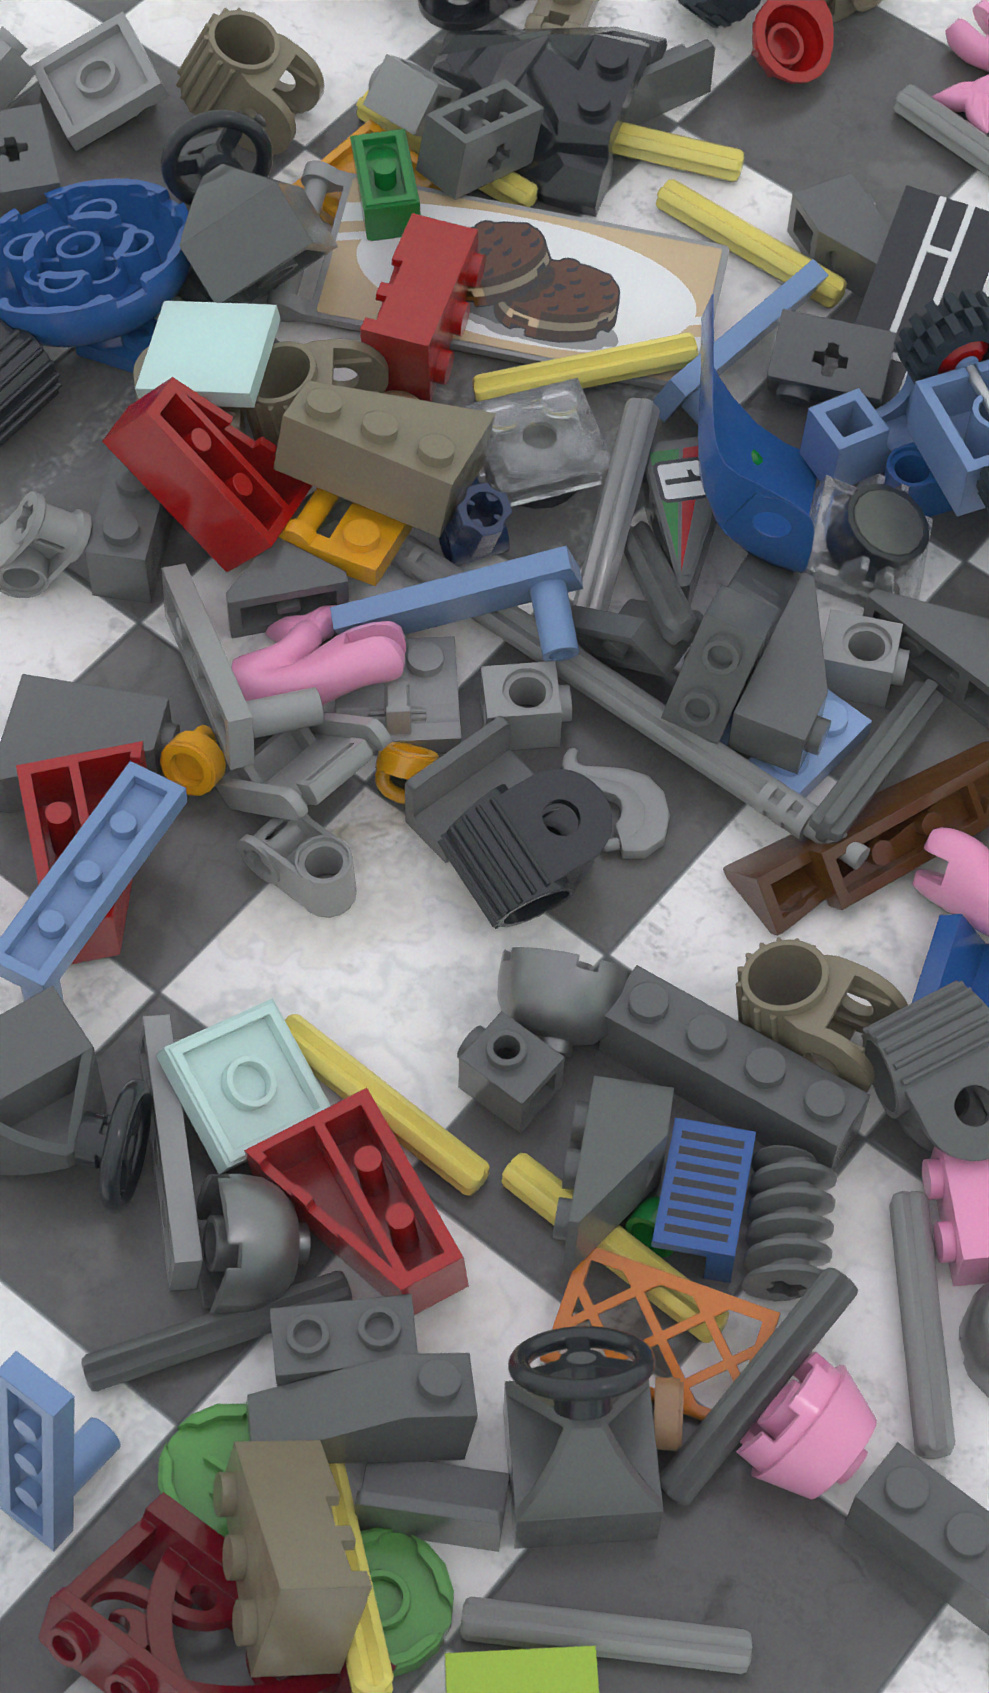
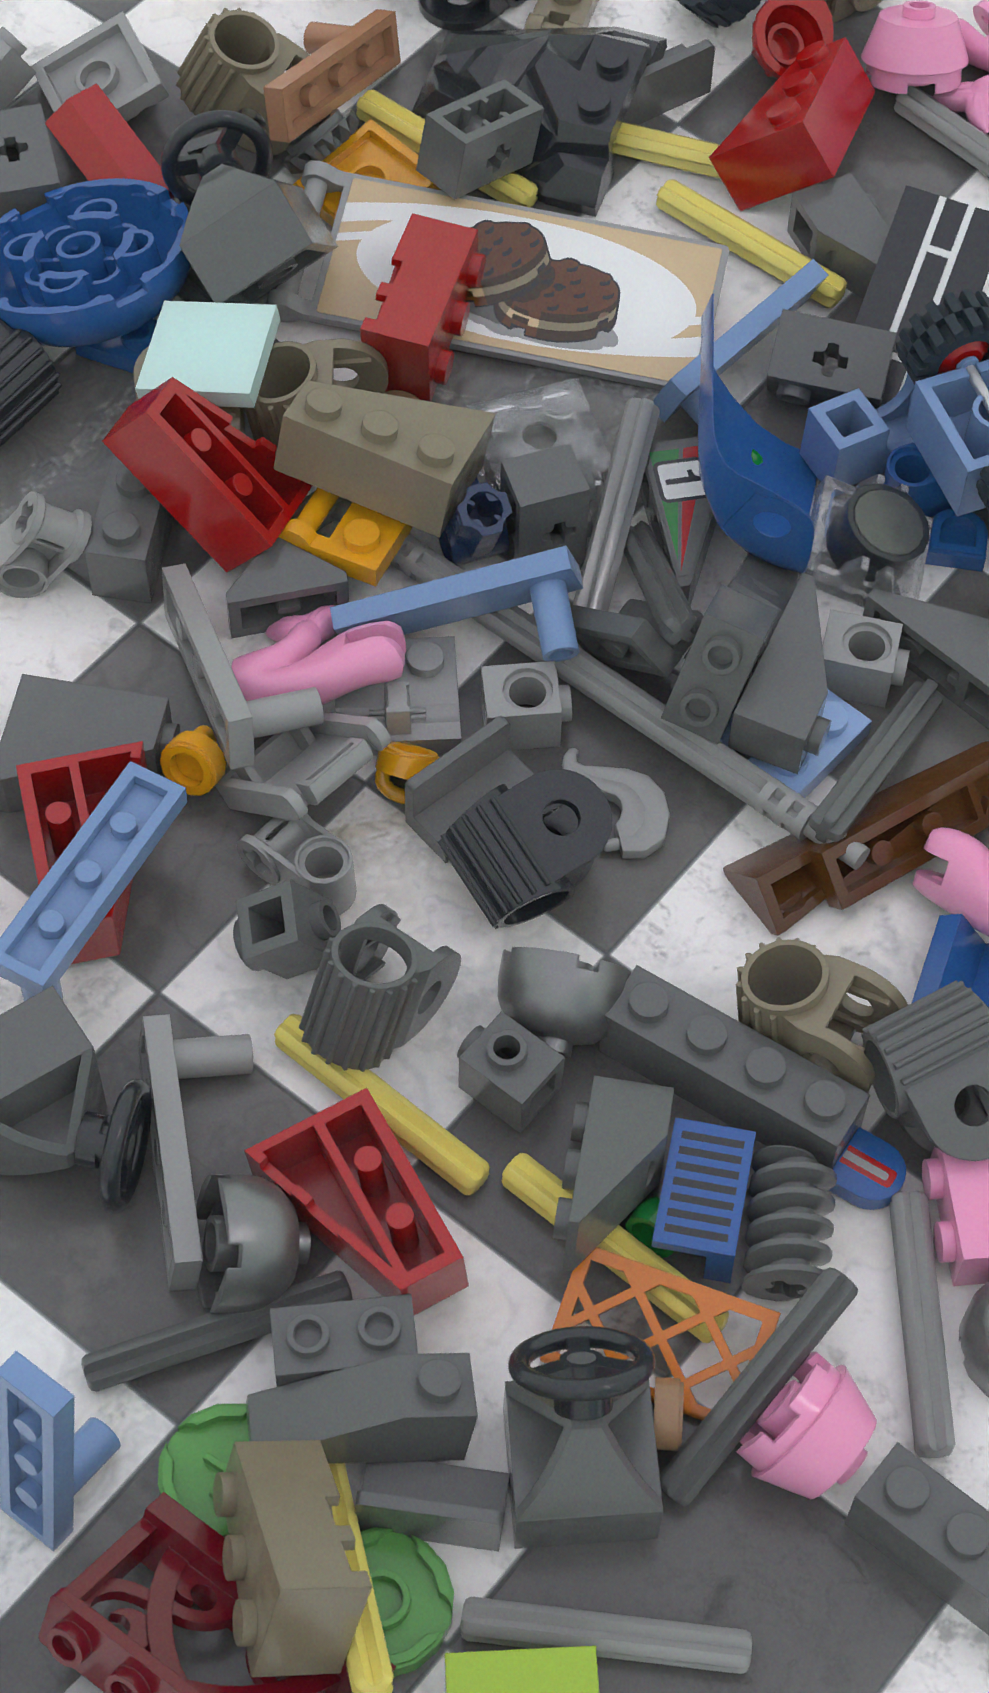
(102, 139): none -> red piece
(242, 1082): light aqua tile -> none
(284, 929): none -> dark grey brick
(320, 140): none -> dark grey gear
(339, 67): none -> nougat piece
(363, 1021): none -> dark grey piece
(385, 182): green slope -> none
(407, 93): light grey brick -> none
(548, 502): none -> dark grey brick
(592, 367): light yellow axle -> none
(797, 127): none -> red wedge
(869, 1172): none -> blue tile
(915, 48): none -> bright pink cone
(957, 541): none -> blue tile

